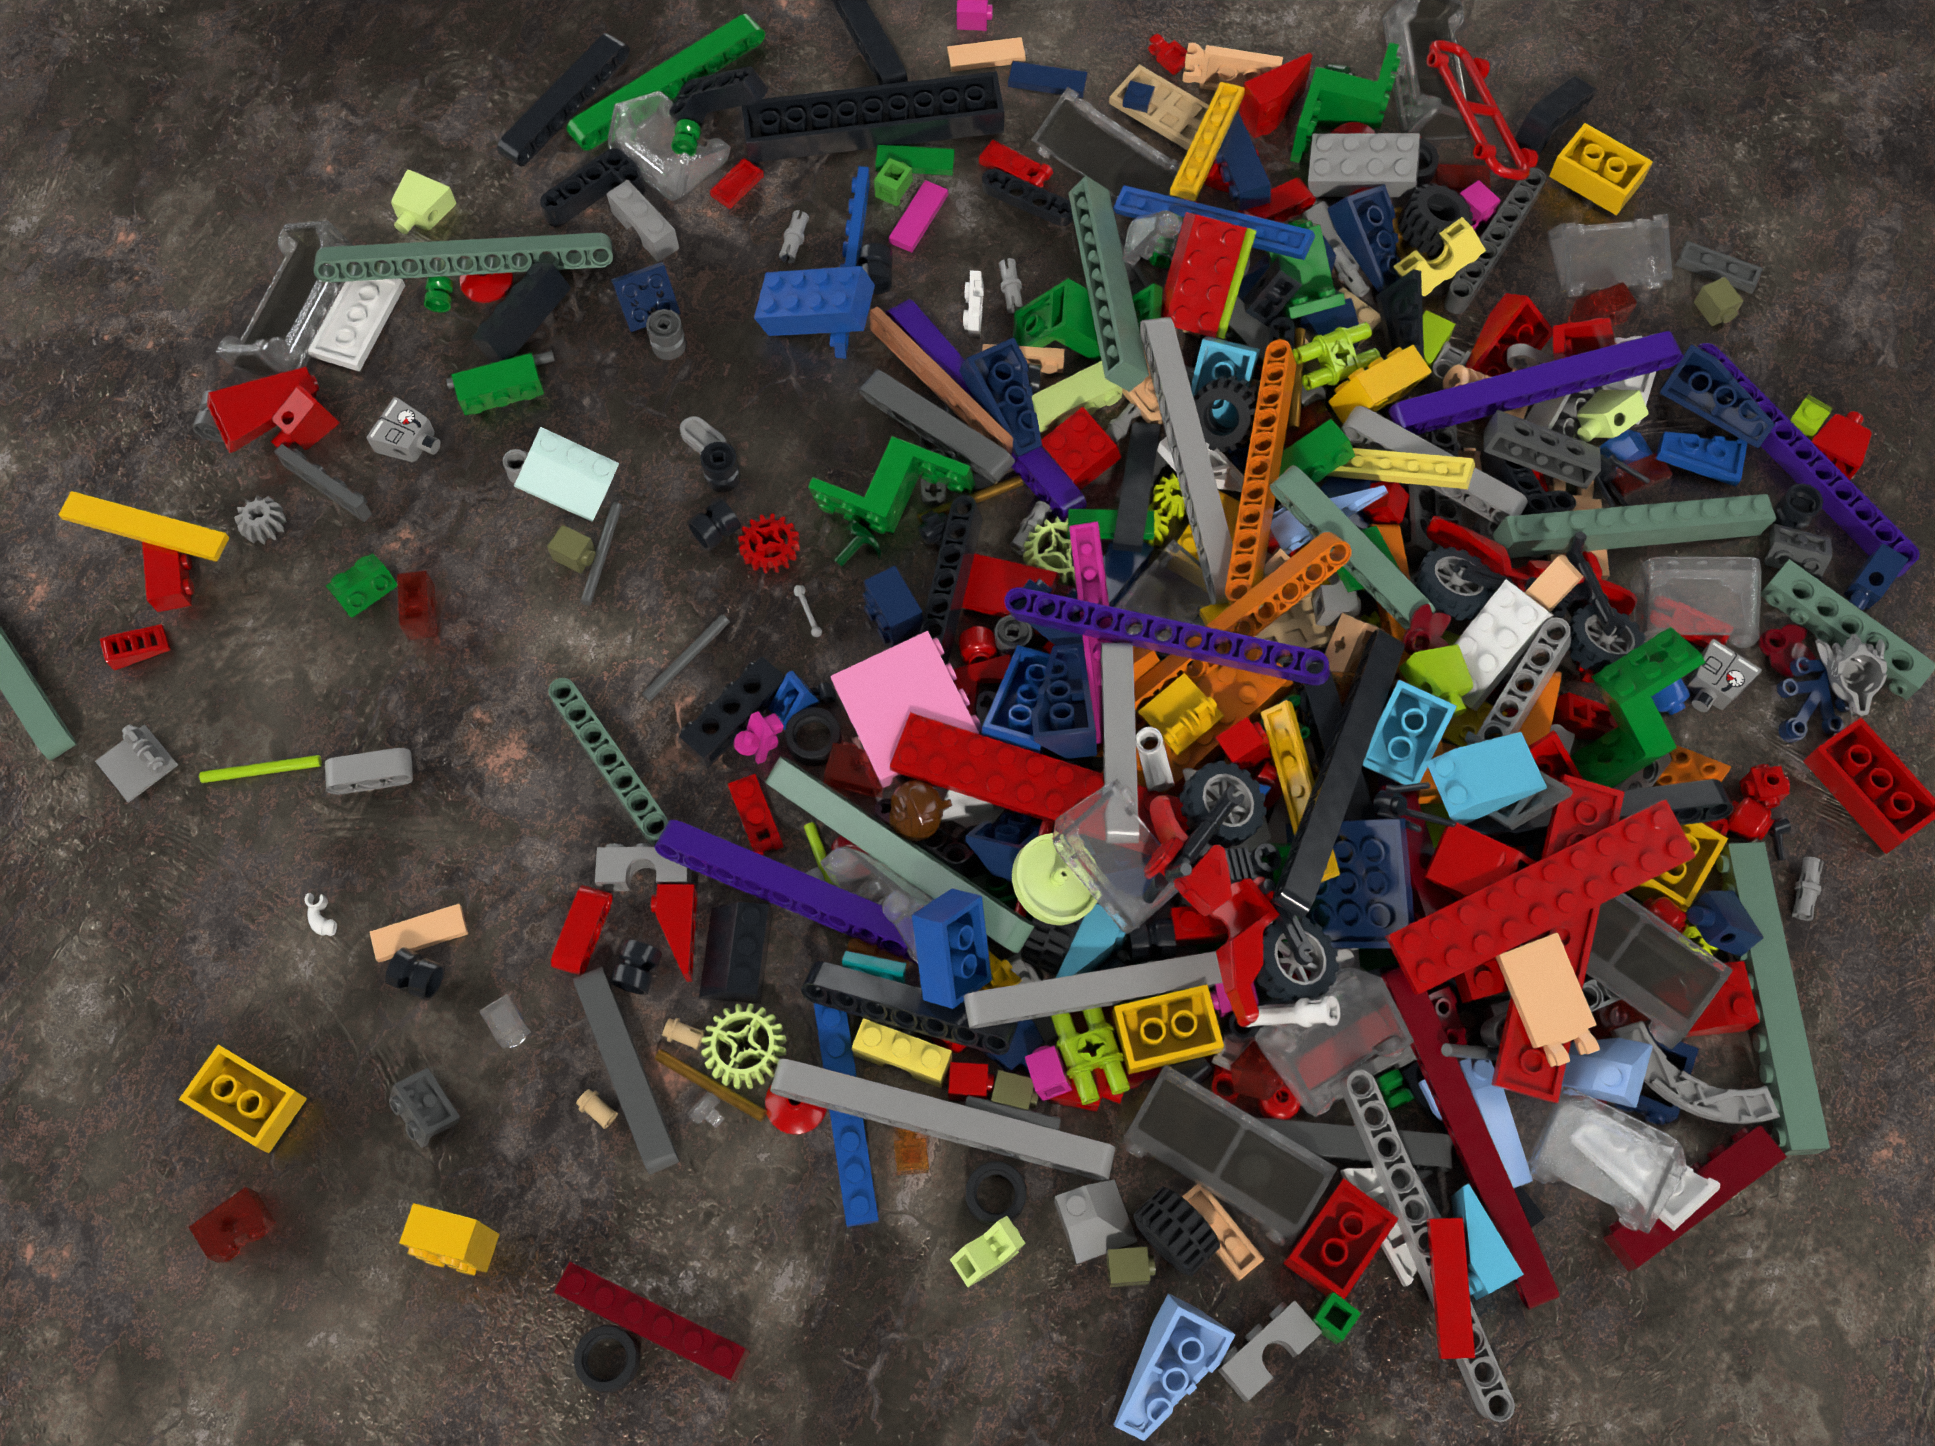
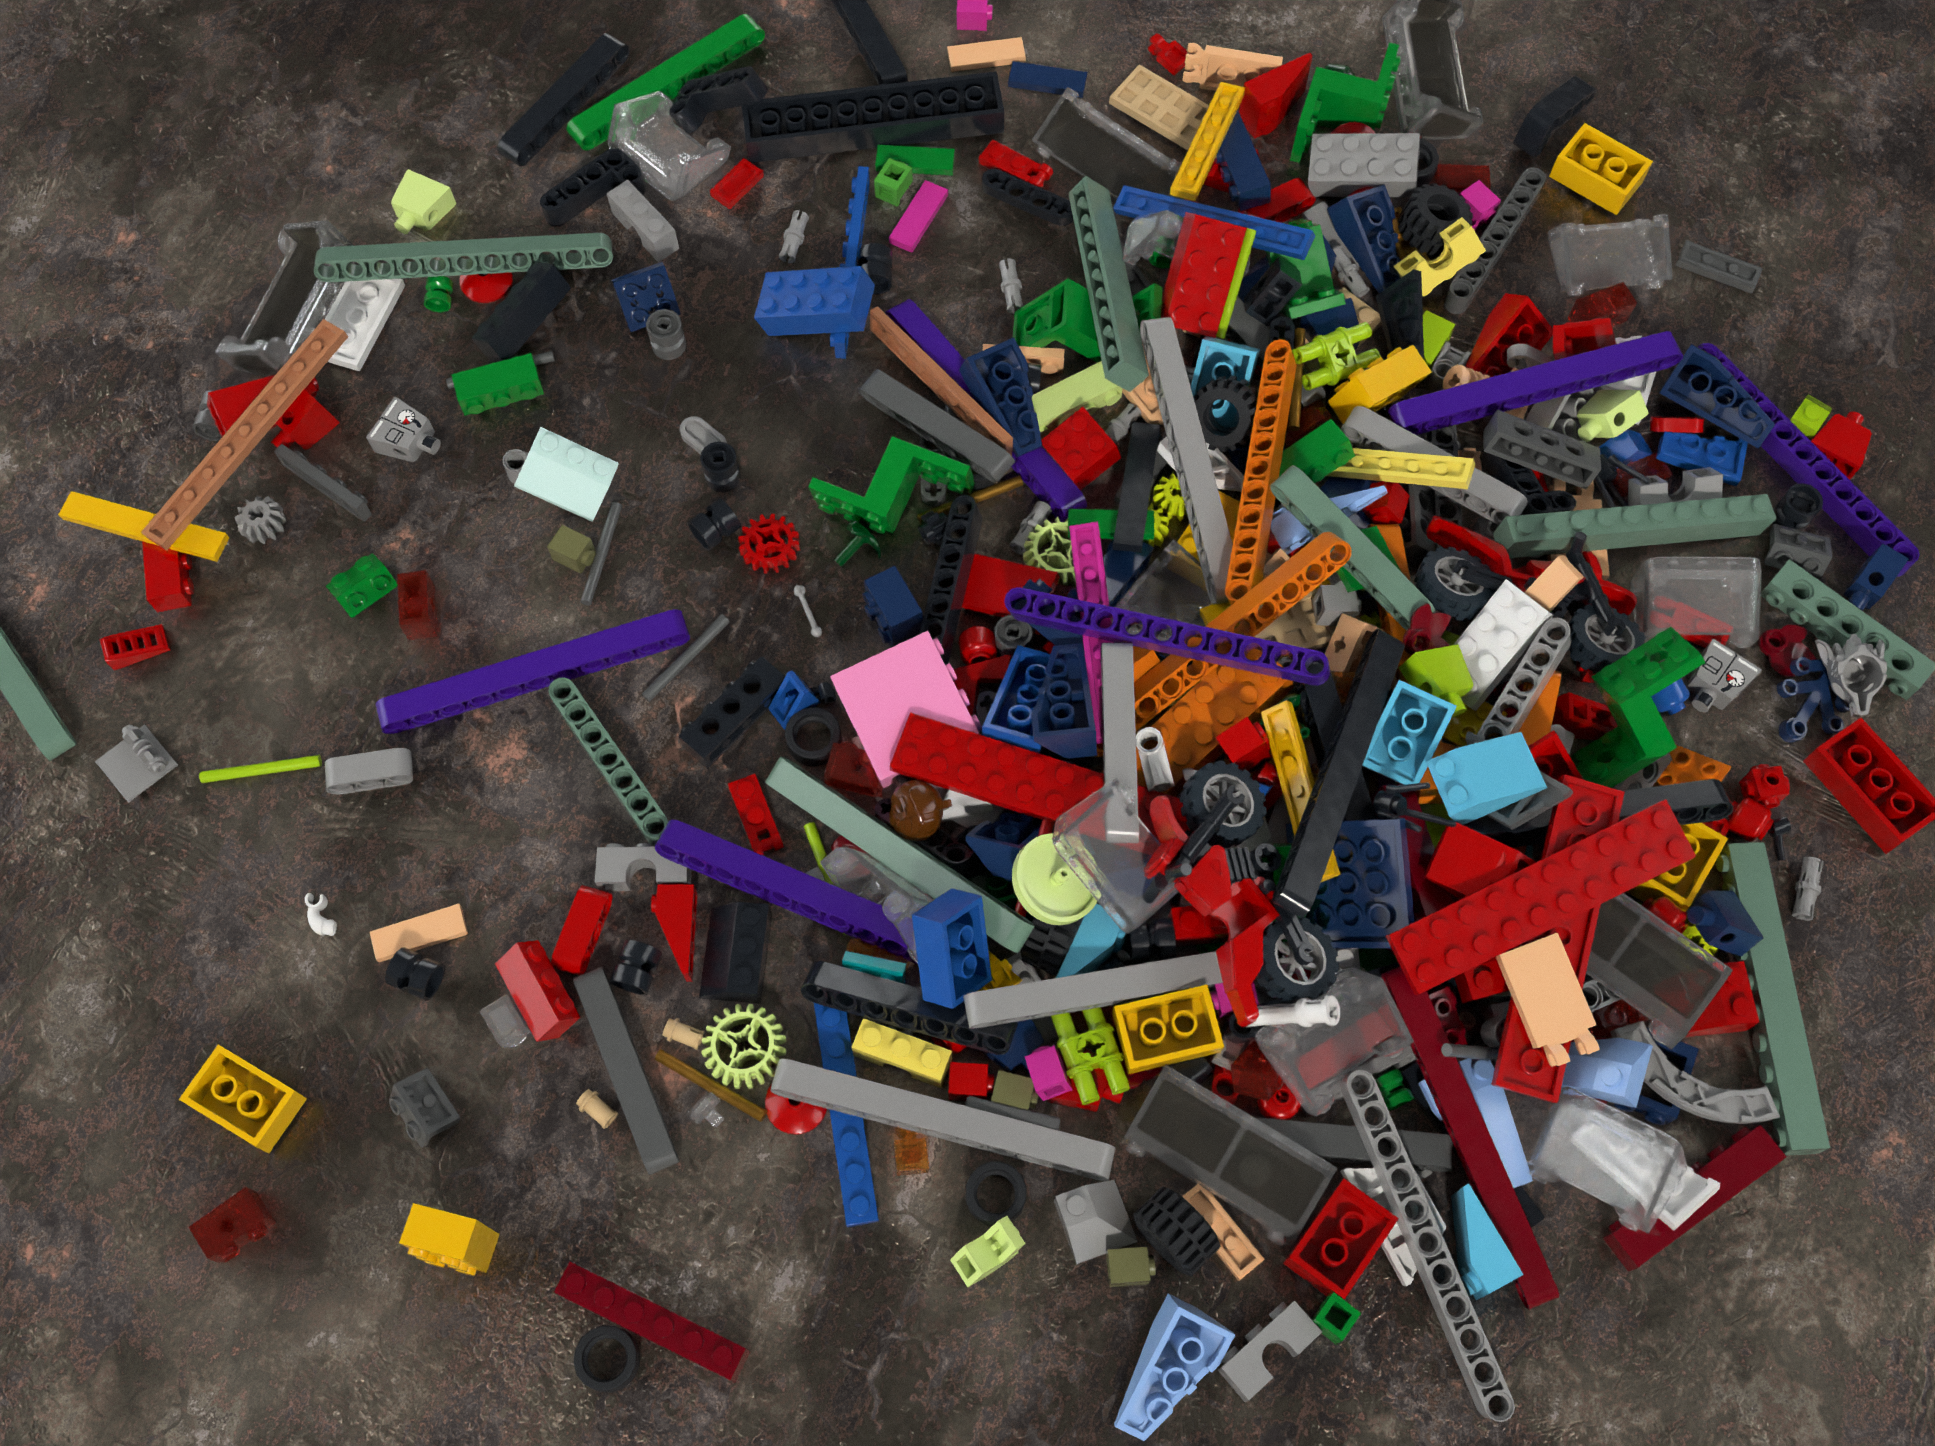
(244, 435): none -> nougat plate
(531, 671): none -> dark purple beam
(537, 990): none -> red brick
(686, 137): green wheel -> none
(759, 736): dark pink hips -> none
(974, 296): white wing -> none
(1138, 96): dark blue plate -> none
(1181, 713): yellow hinge -> none
(1450, 1288): red tile -> none
(1478, 71): red bar -> none
(1676, 424): none -> red beam
(1696, 485): none -> light grey arch
(1718, 301): olive brick -> none

